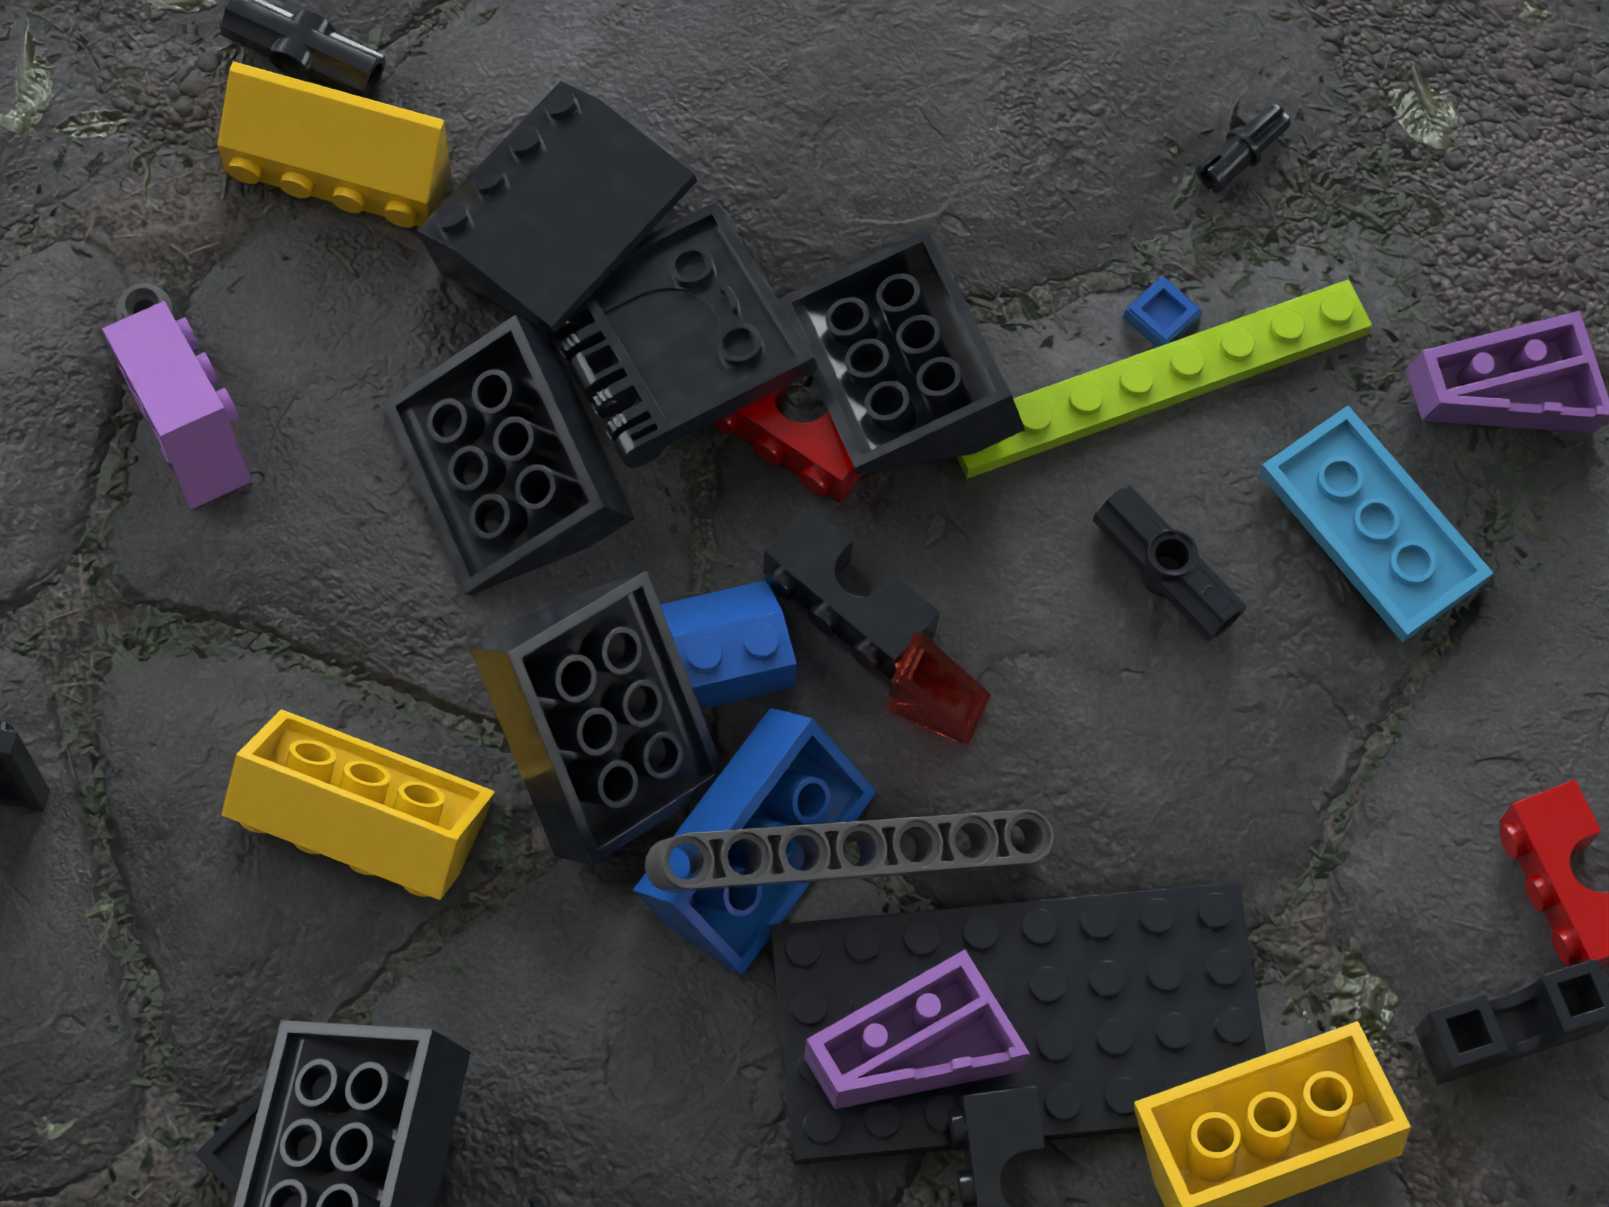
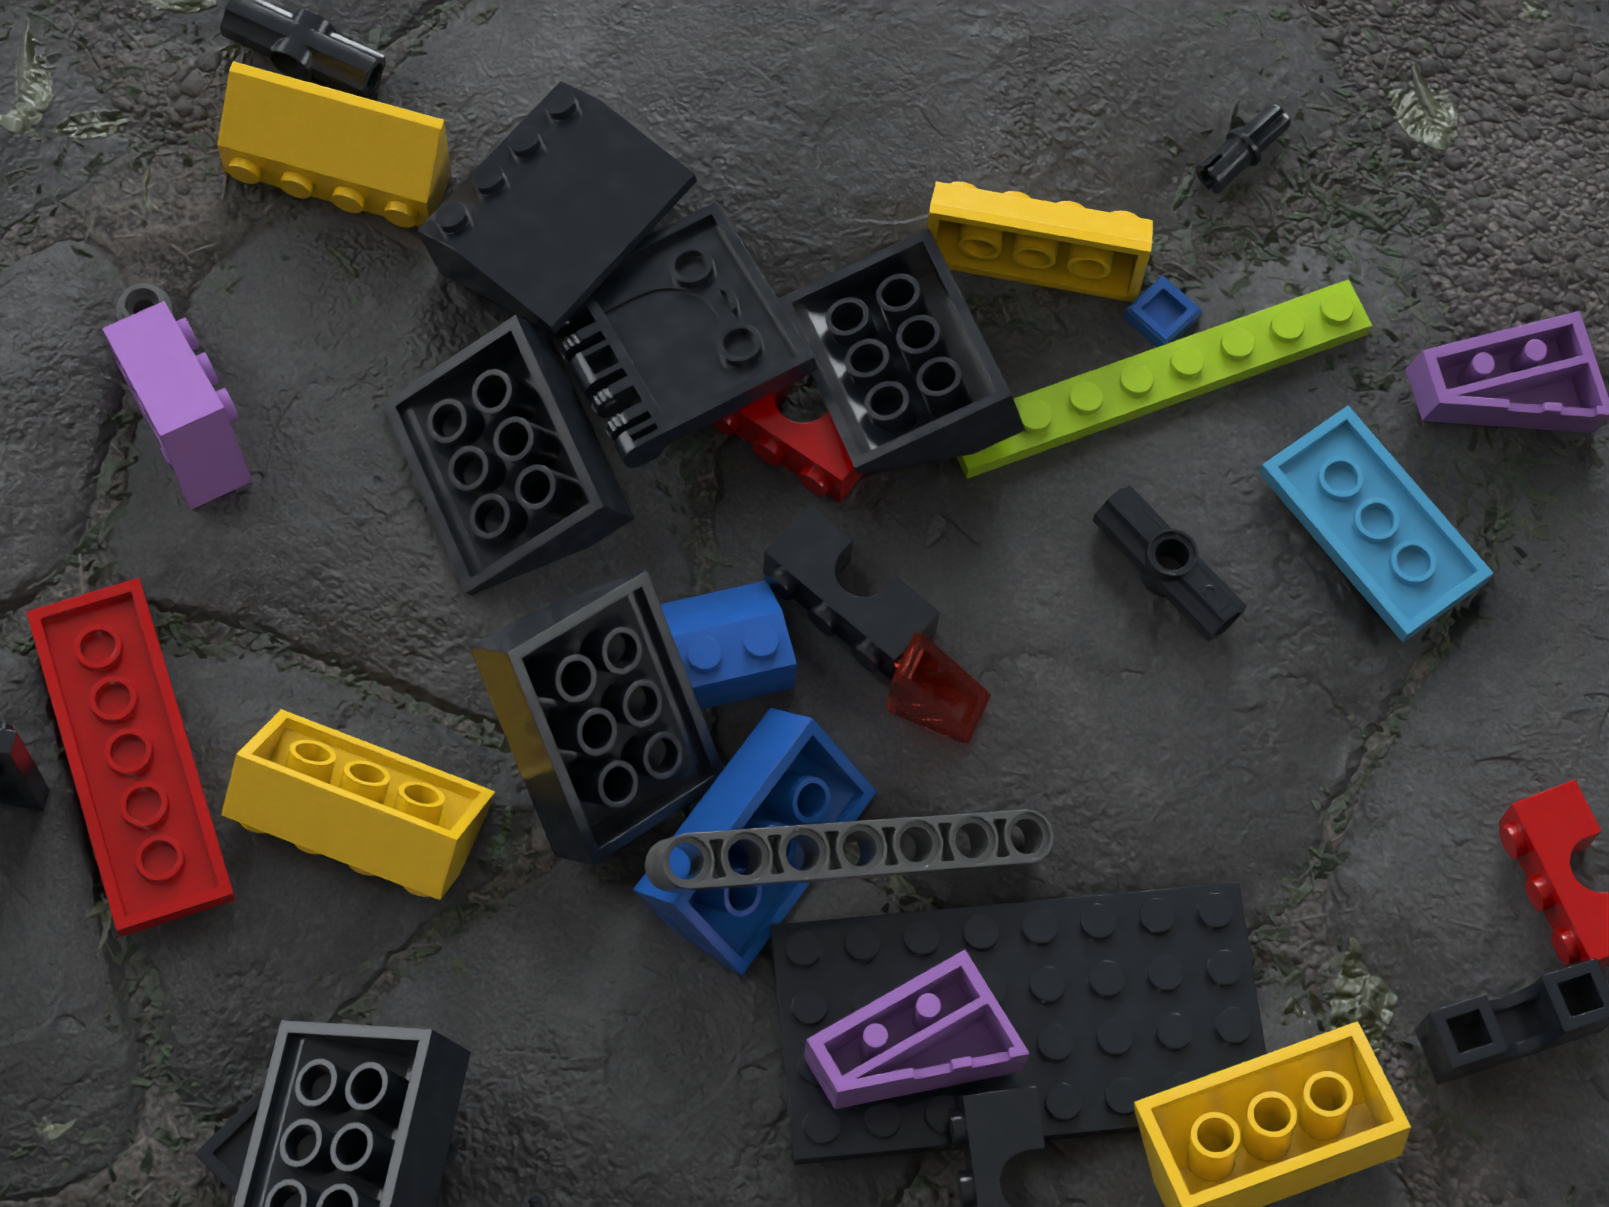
(130, 757): none -> red plate
(1040, 241): none -> yellow slope

